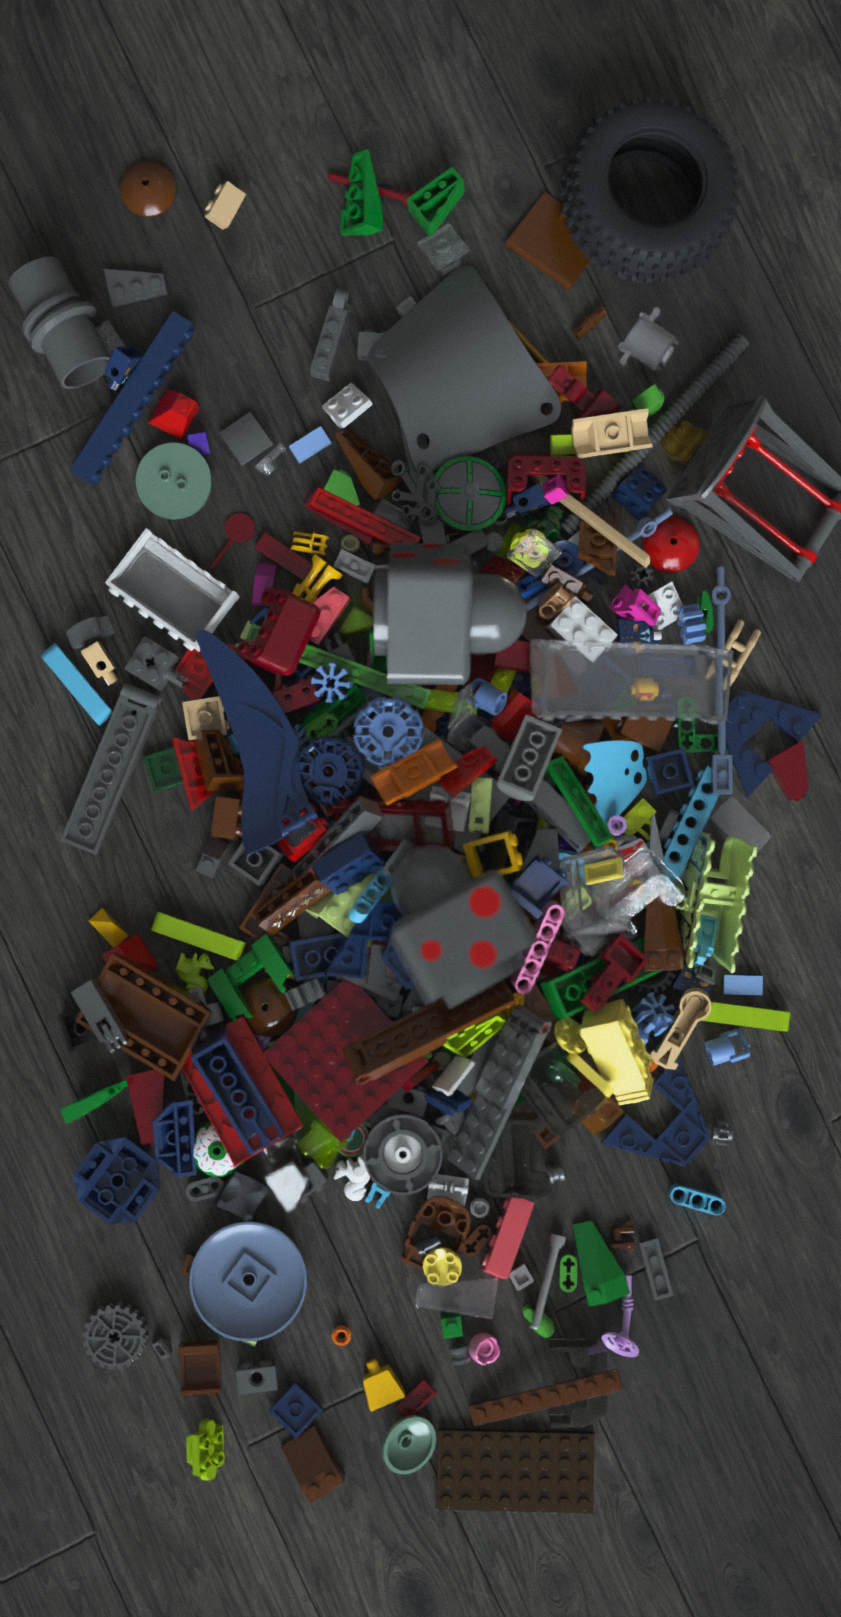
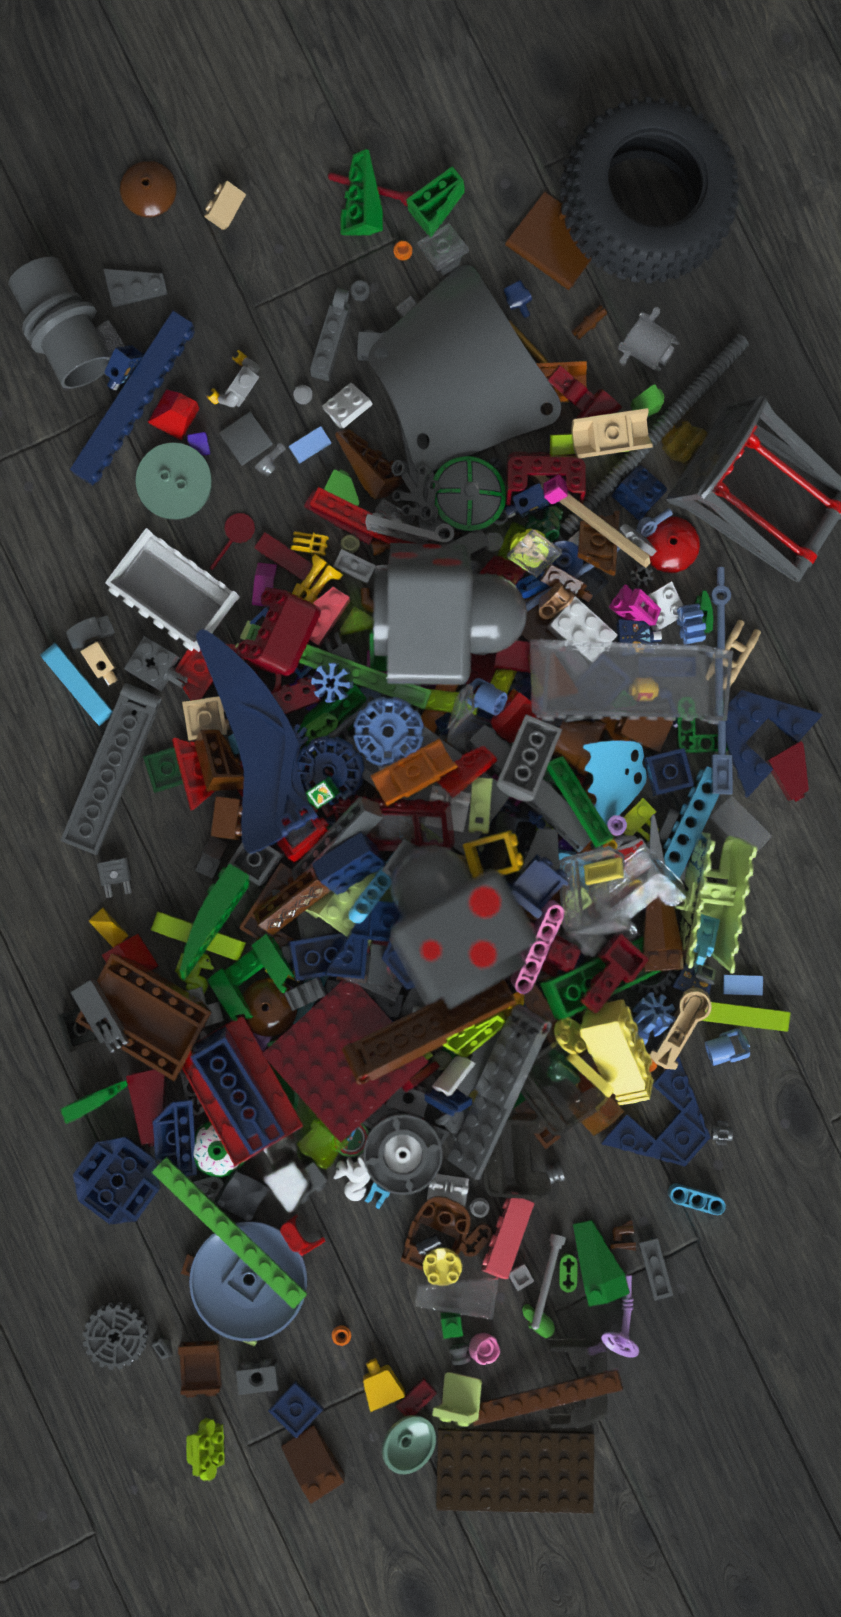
(114, 872): none -> dark grey piece
(213, 914): none -> green slope
(229, 1232): none -> bright green plate
(241, 385): none -> light grey torso
(294, 1238): none -> red helmet
(303, 394): none -> light grey plate
(322, 793): none -> green brick
(360, 290): none -> dark grey tile
(396, 529): none -> light grey hinge
(403, 250): none -> orange plate
(459, 1400): none -> yellowish green bracket
(517, 297): none -> dark blue piece
(536, 819): none -> dark blue plant
(638, 539): none -> light grey hinge

